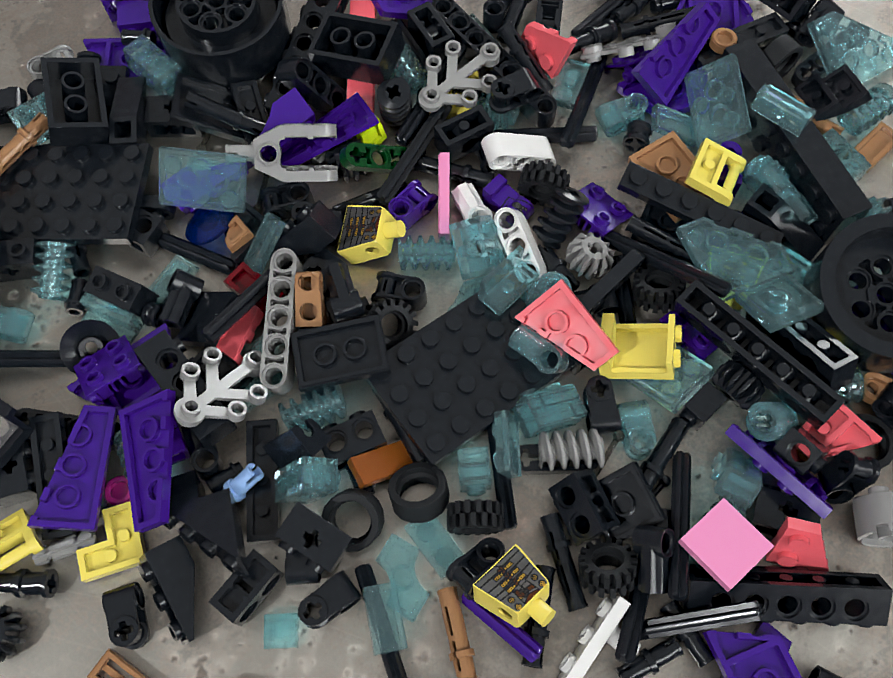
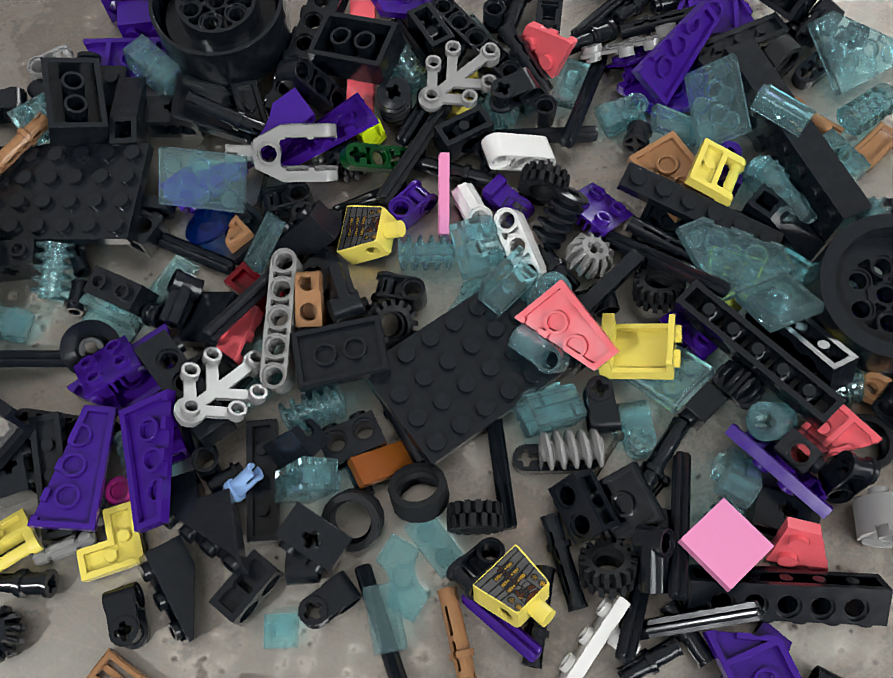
(128, 36): black pin -> none
(474, 470): clear light blue brick -> none
(507, 452): clear light blue plate -> none
(625, 298): black axle -> none
(721, 39): medium nougat tile -> none
(833, 94): black slope -> none

